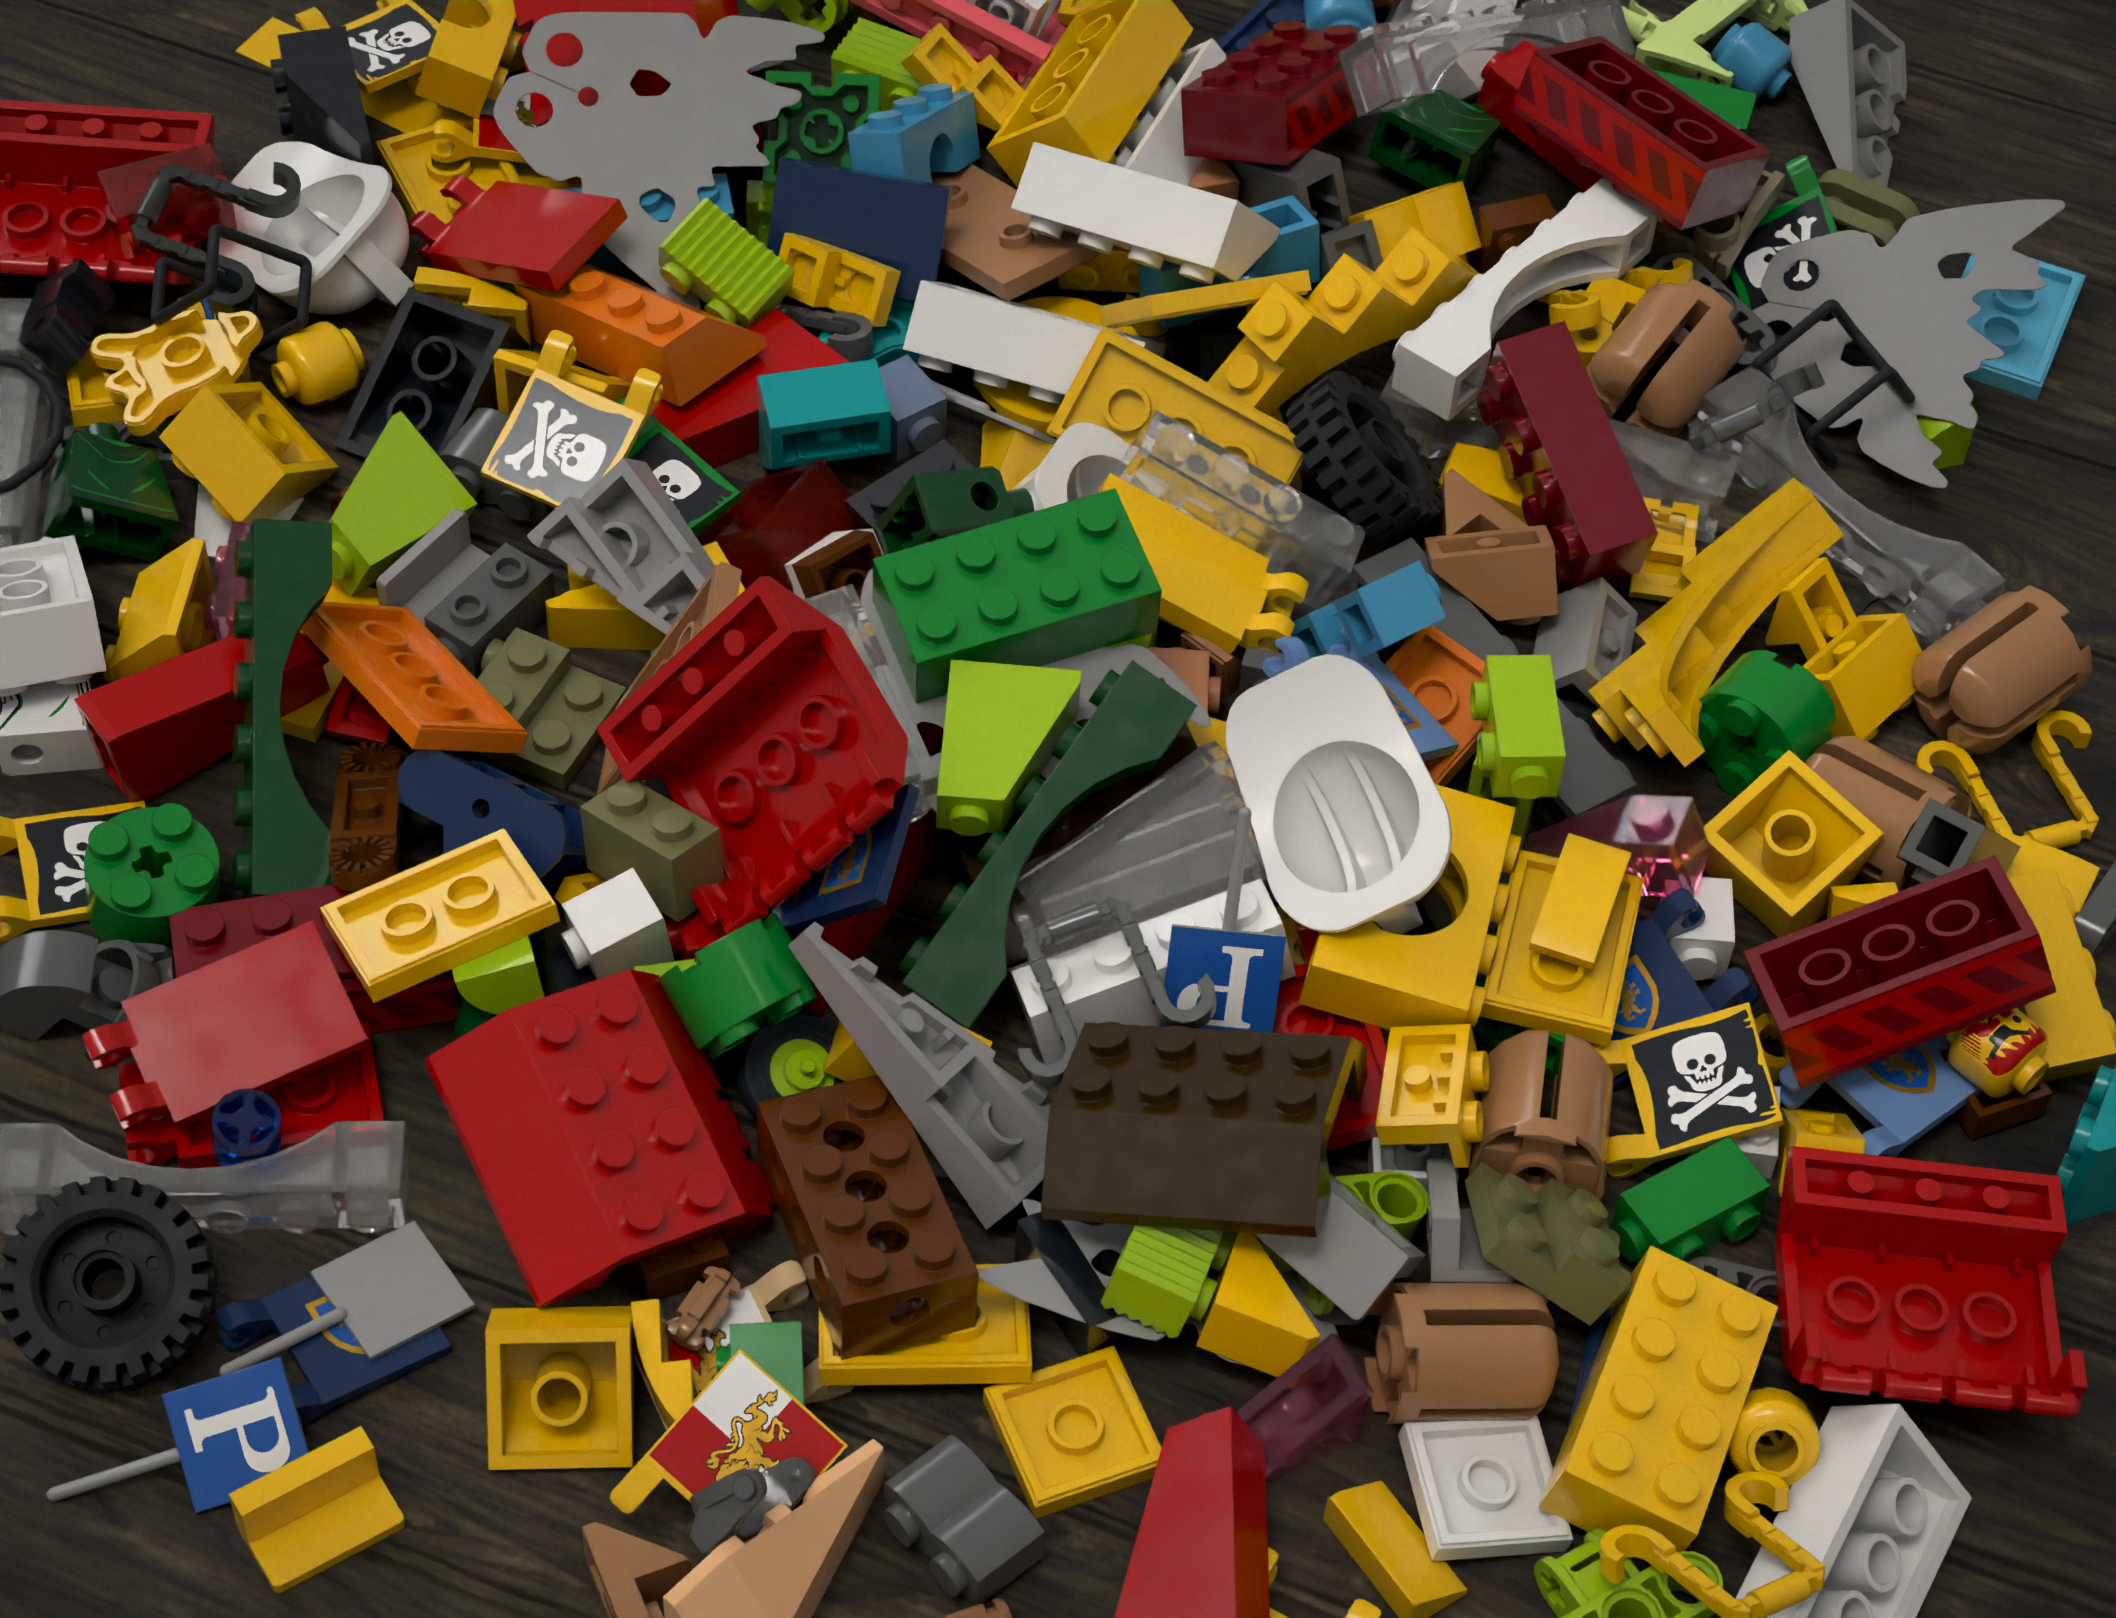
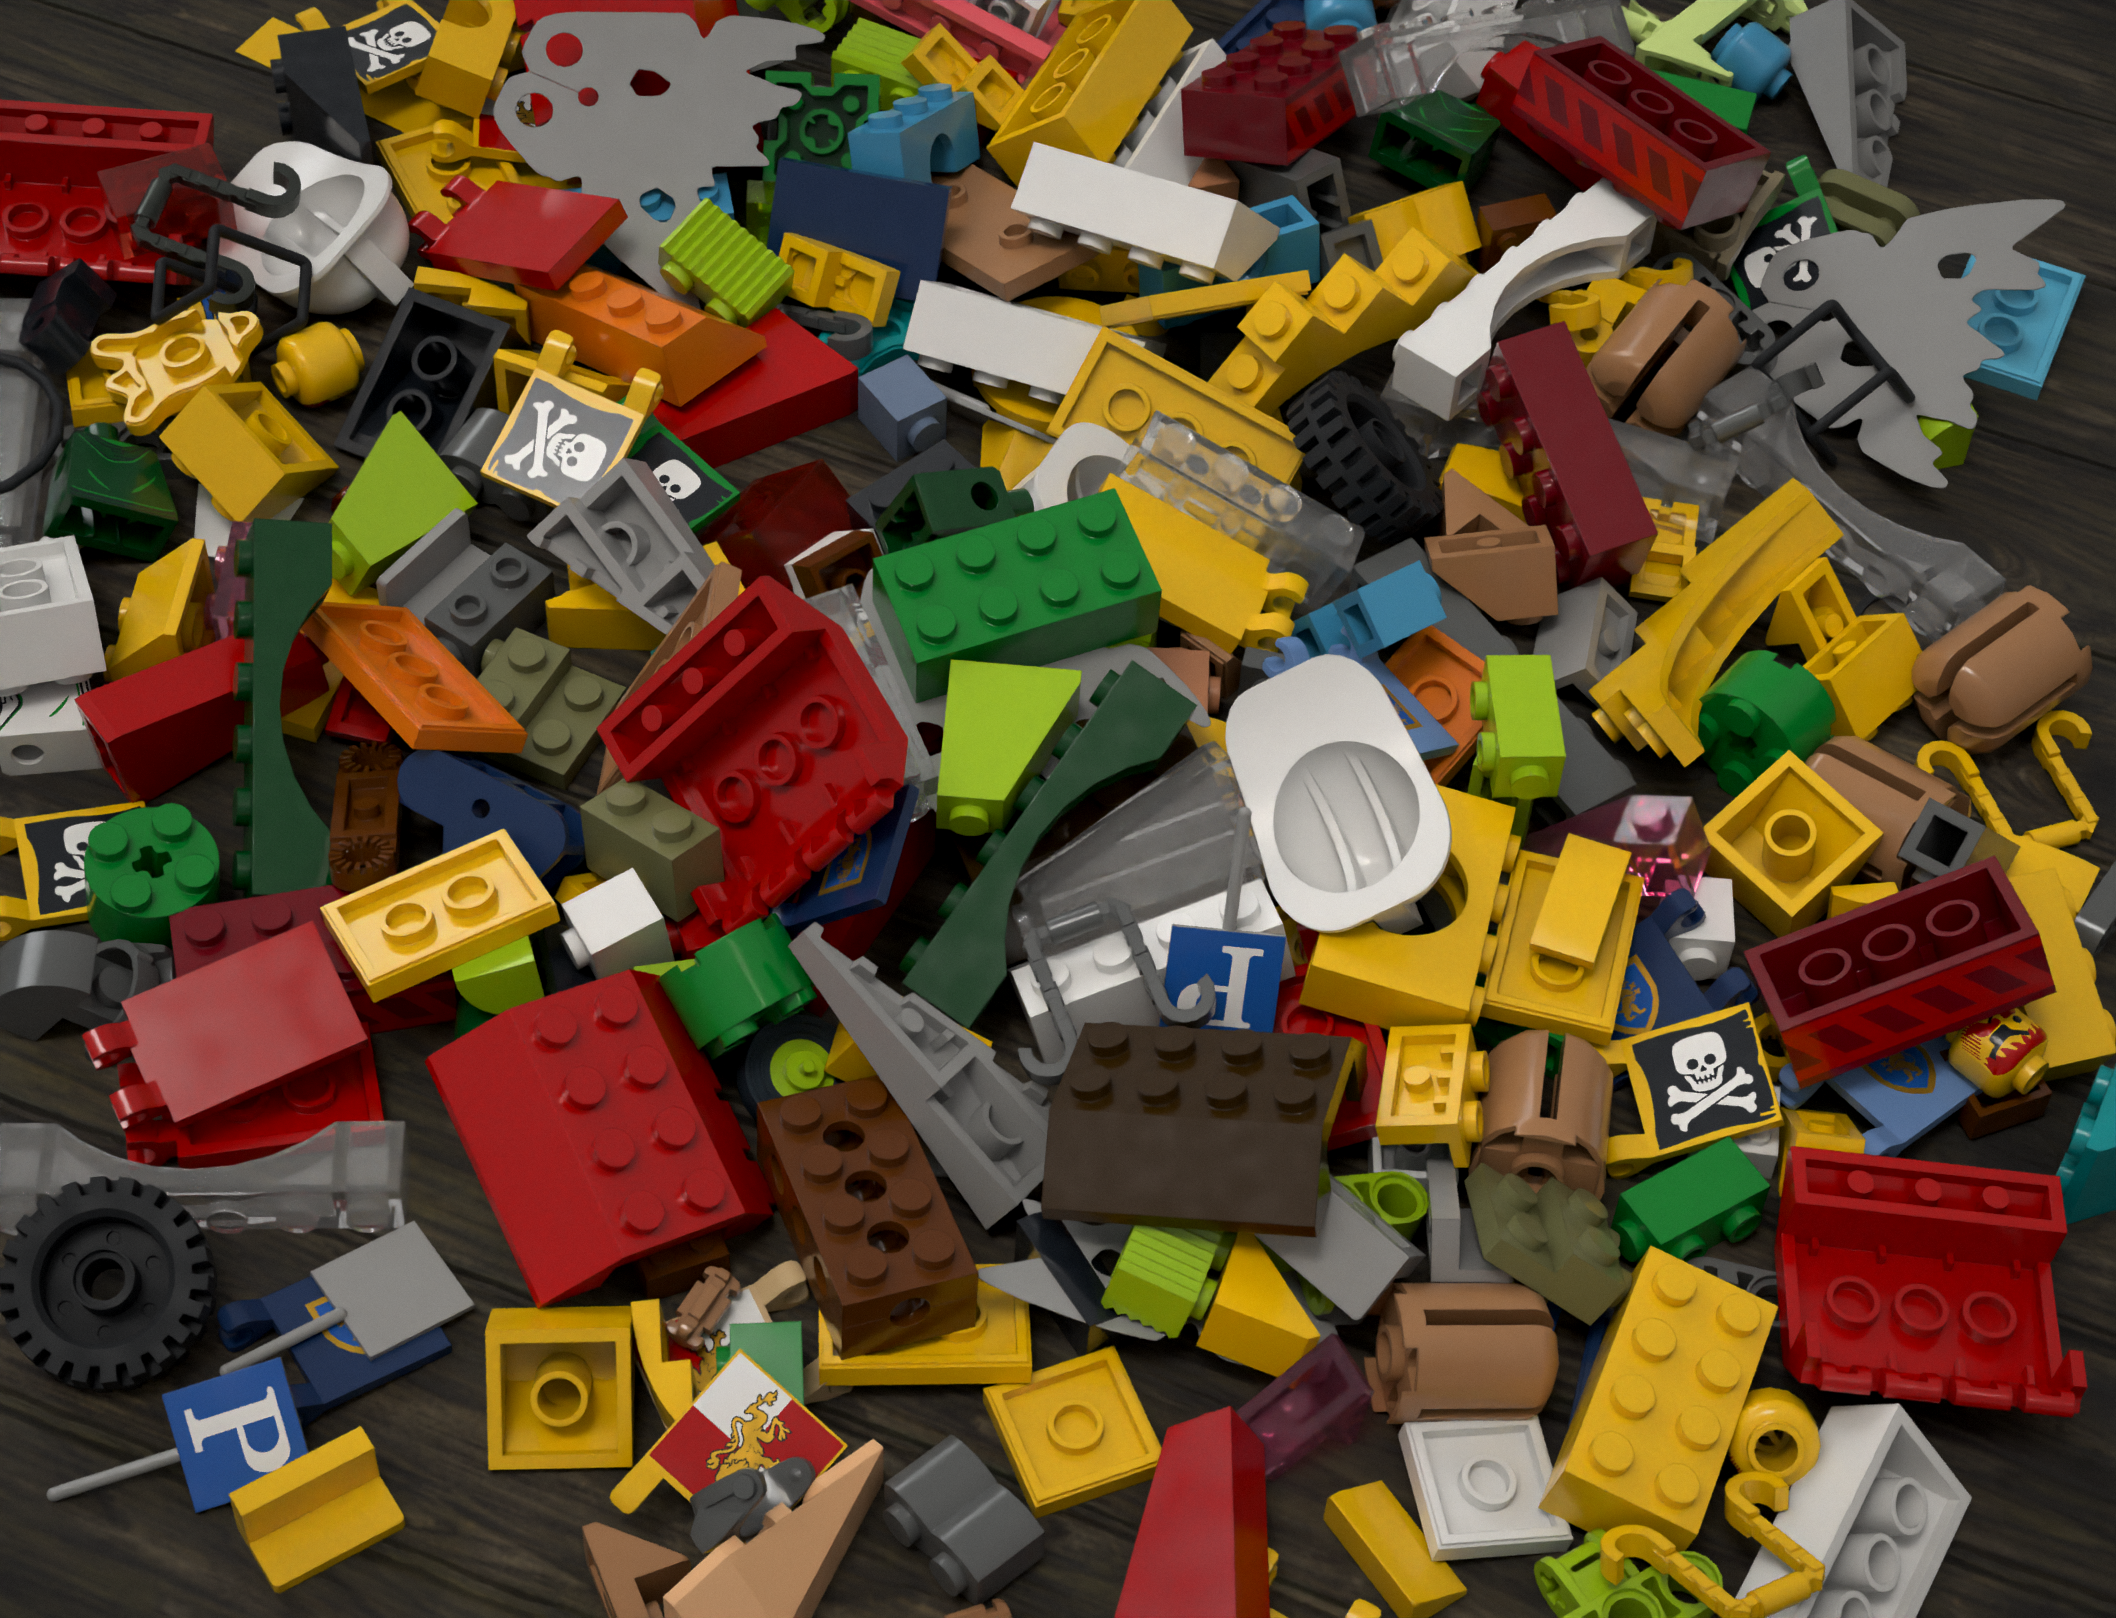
(245, 1114): clear blue wheel -> none
(822, 414): teal slope -> none

